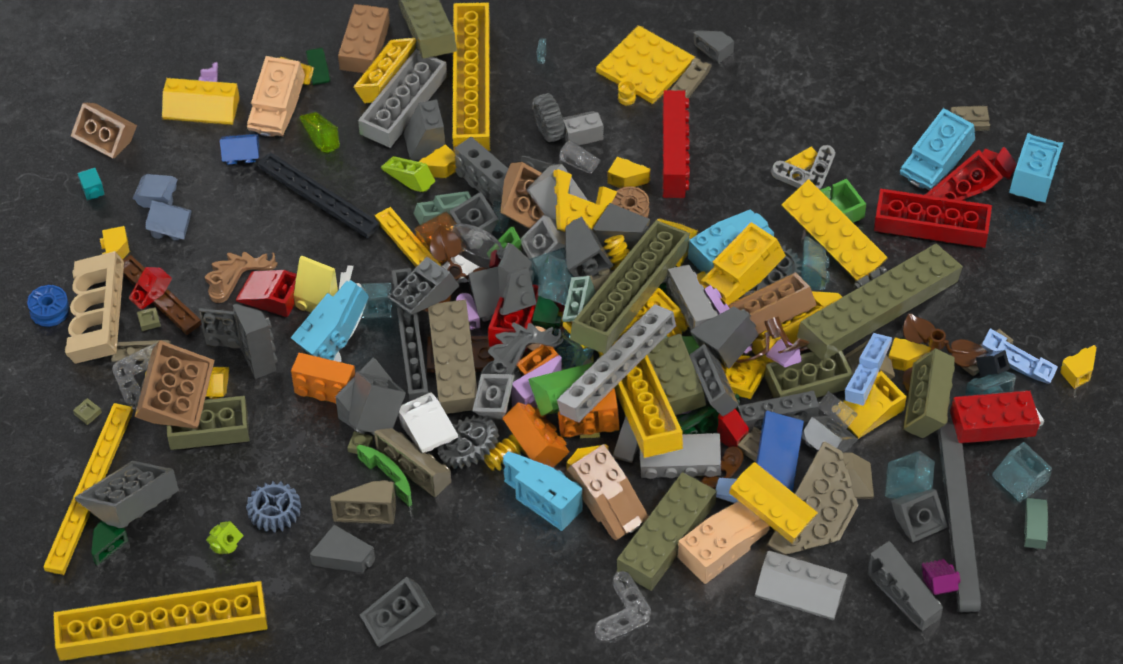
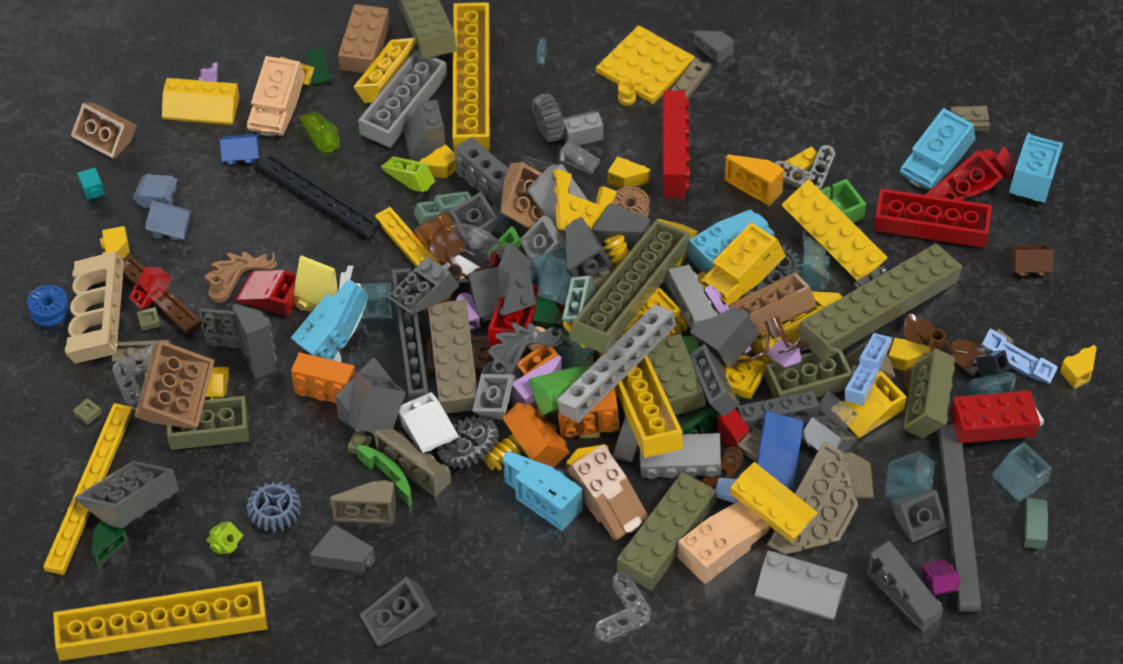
(755, 177): none -> light orange slope
(1032, 259): none -> reddish brown slope

